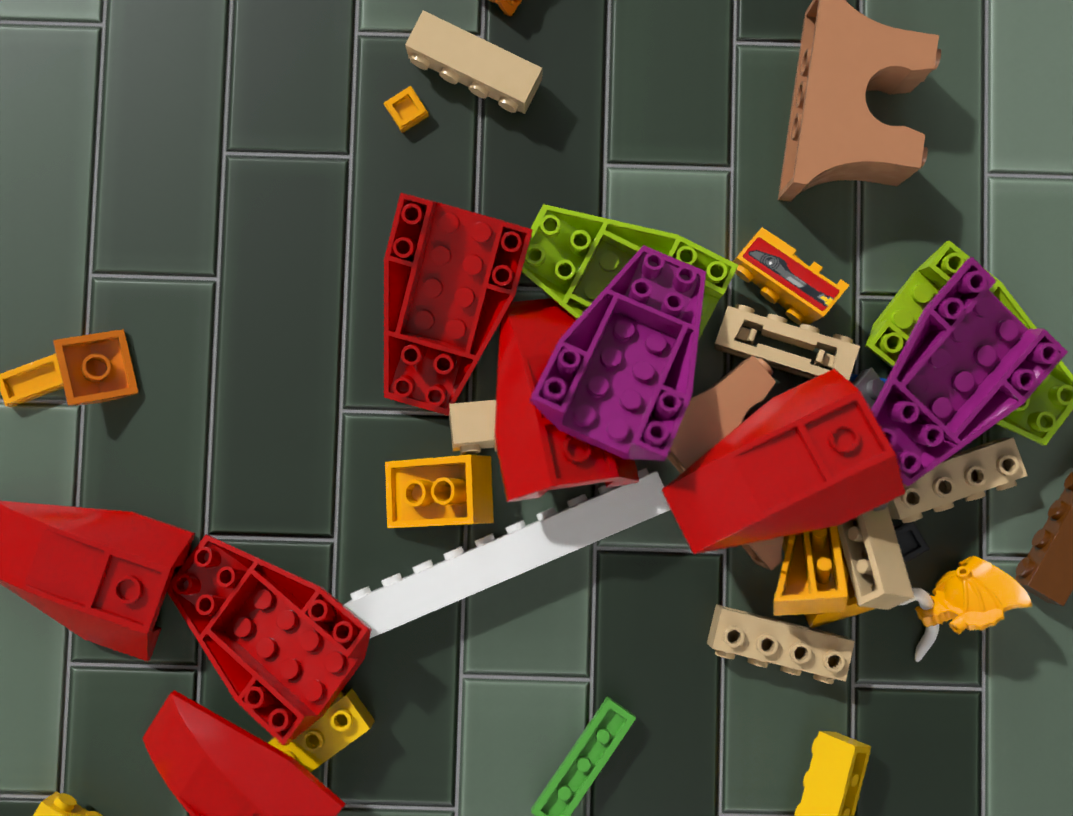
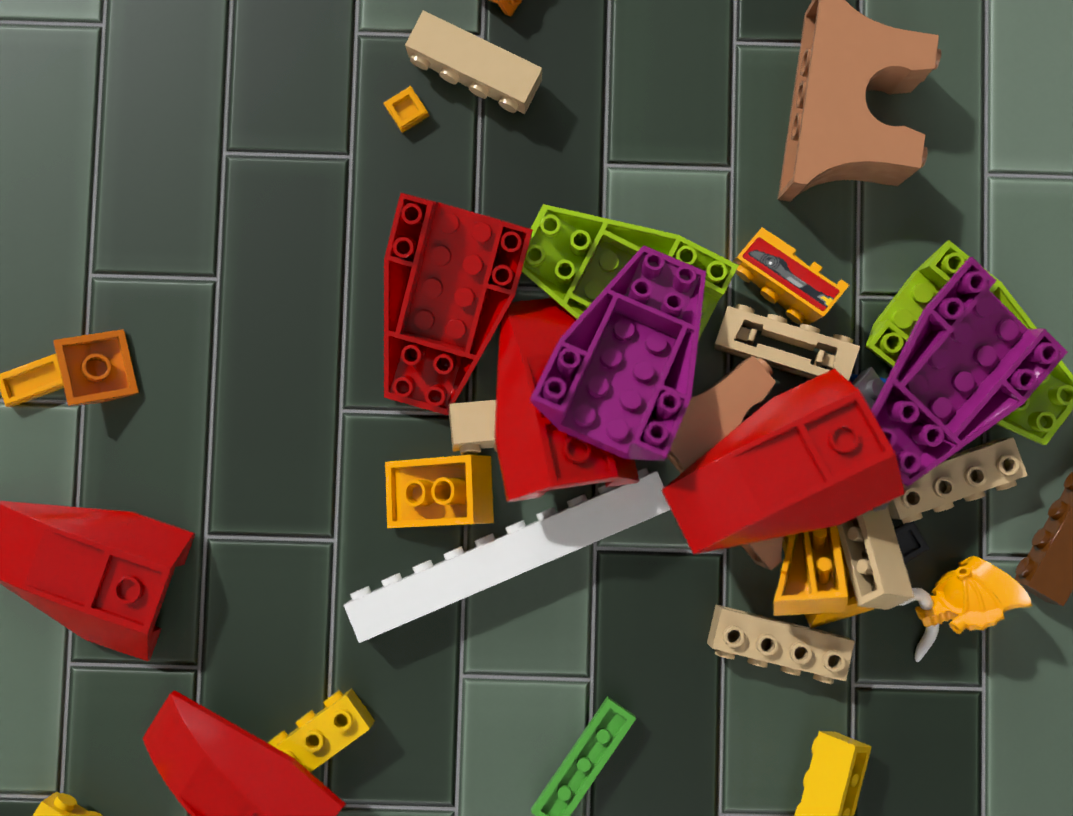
(269, 635): red wedge -> none

